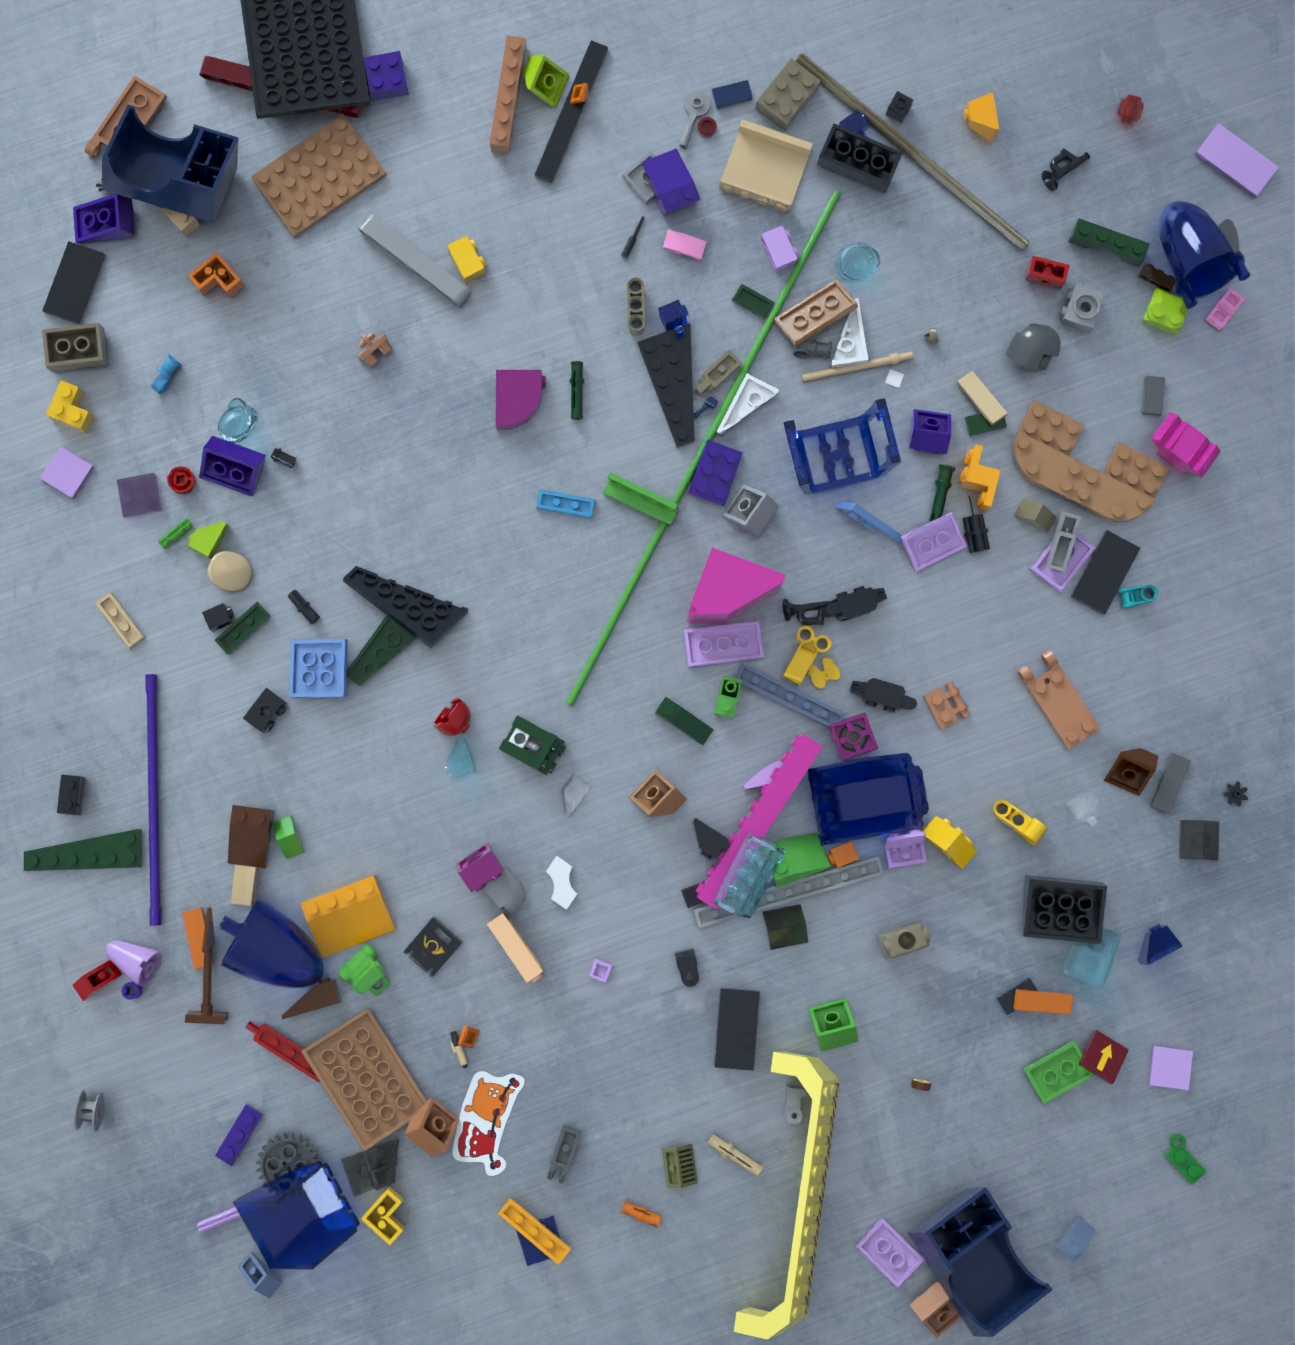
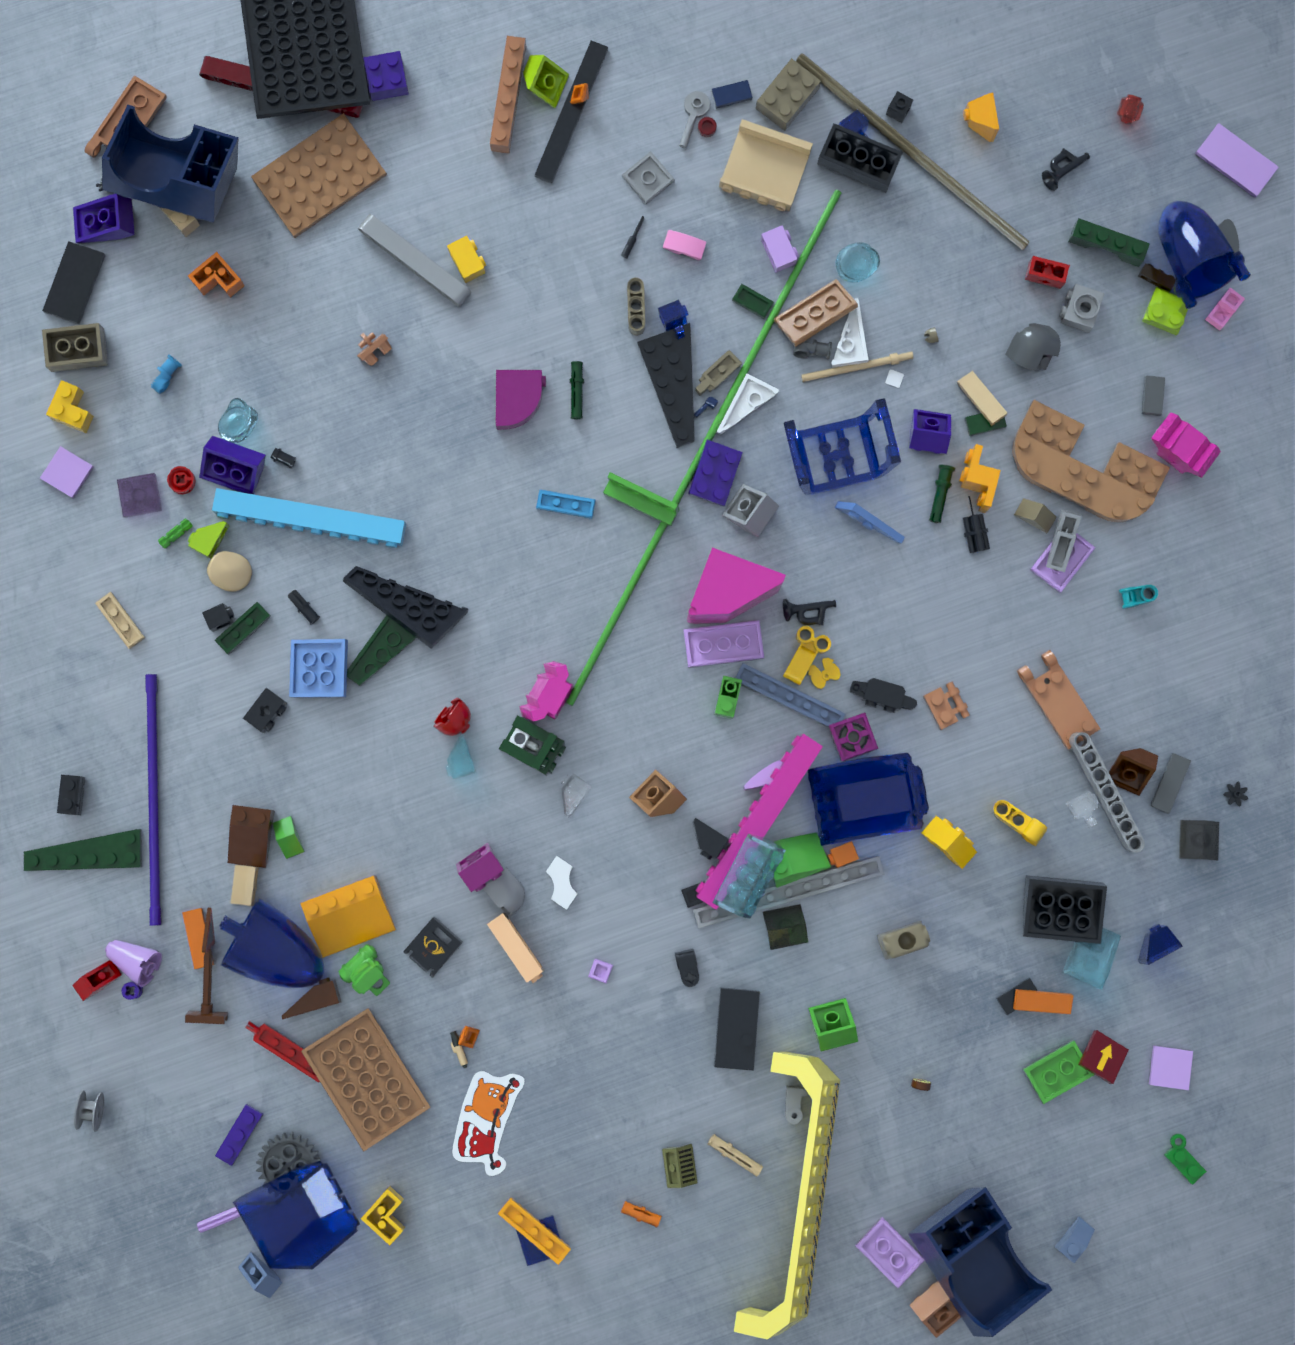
(309, 517): none -> medium azure brick
(372, 1168): clear smoke slope -> none
(432, 1128): nougat slope -> none
(548, 693): none -> dark pink slope
(564, 1151): dark grey hinge -> none
(670, 181): dark purple slope -> none
(683, 721): dark green slope -> none
(854, 604): black hinge -> none
(905, 849): lavender bracket -> none
(933, 541): lavender tile -> none
(1105, 572): black tile -> none
(1114, 797): none -> light grey beam

